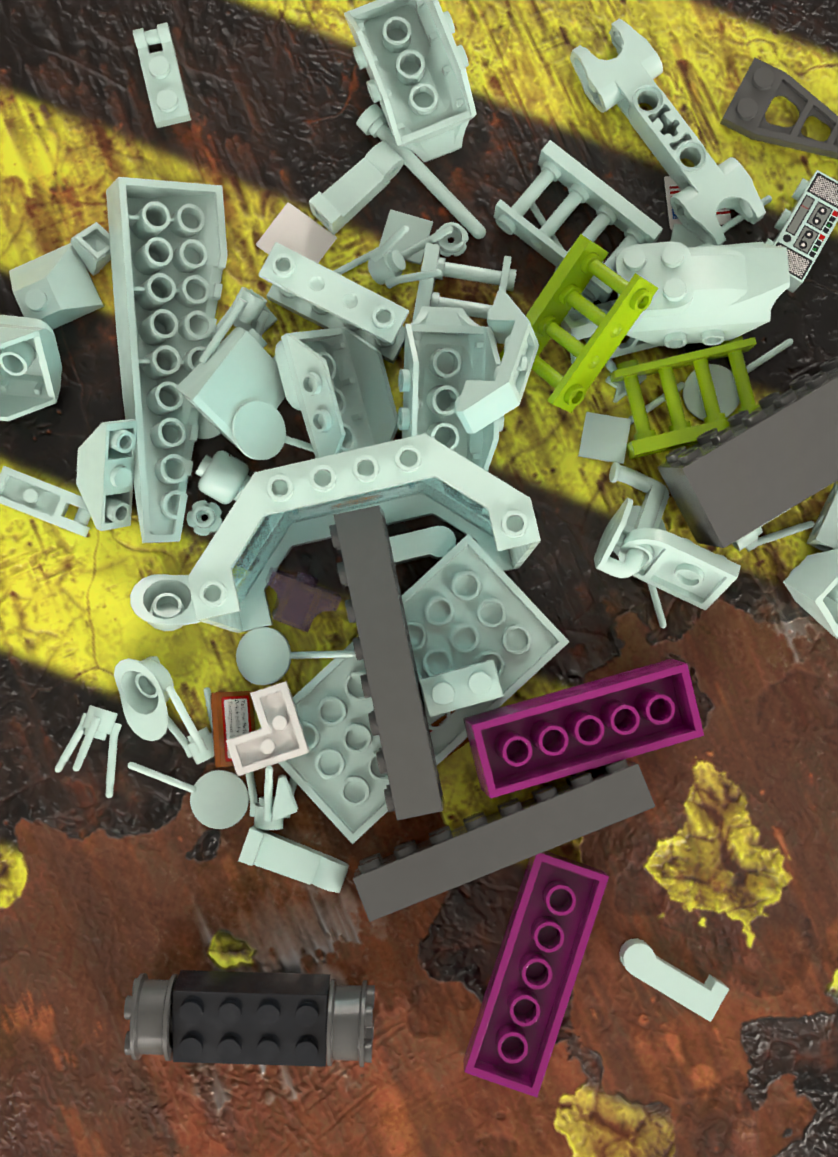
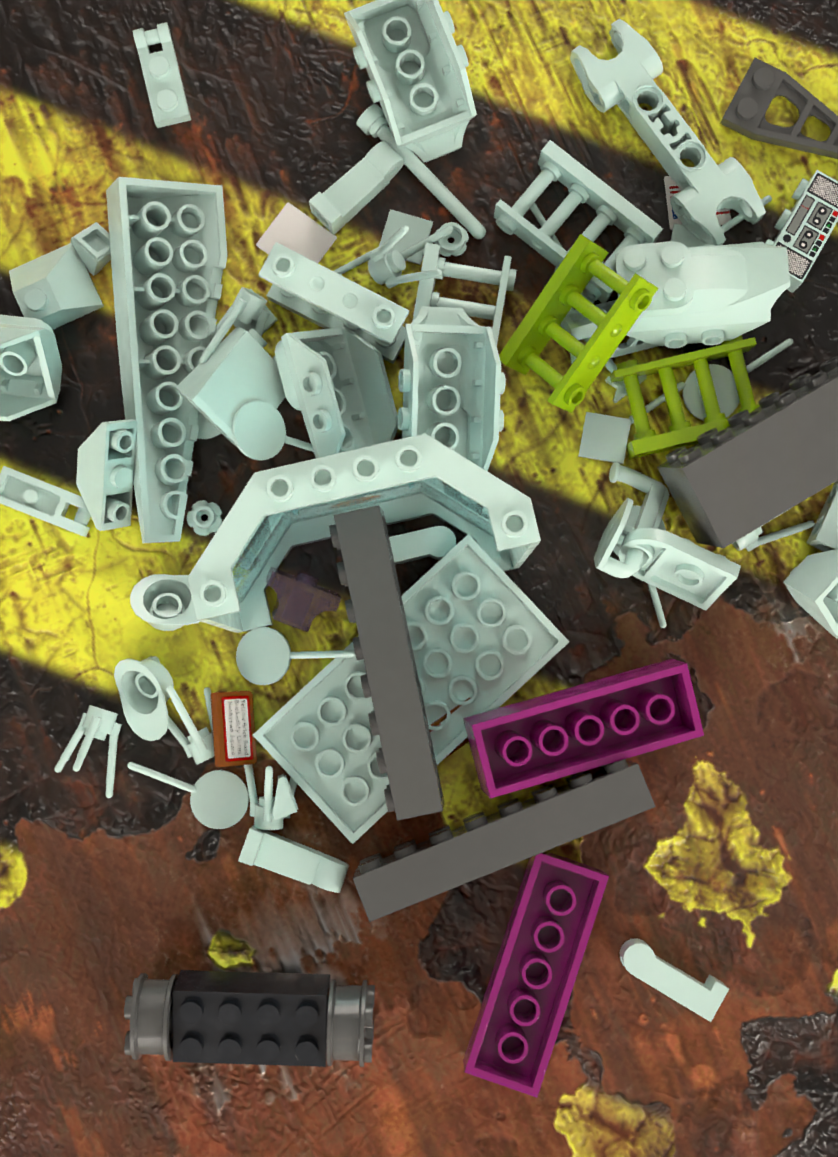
(222, 477): light aqua head -> none
(280, 732): white plate -> none
(461, 688): light aqua brick -> none
(489, 400): light aqua slope -> none

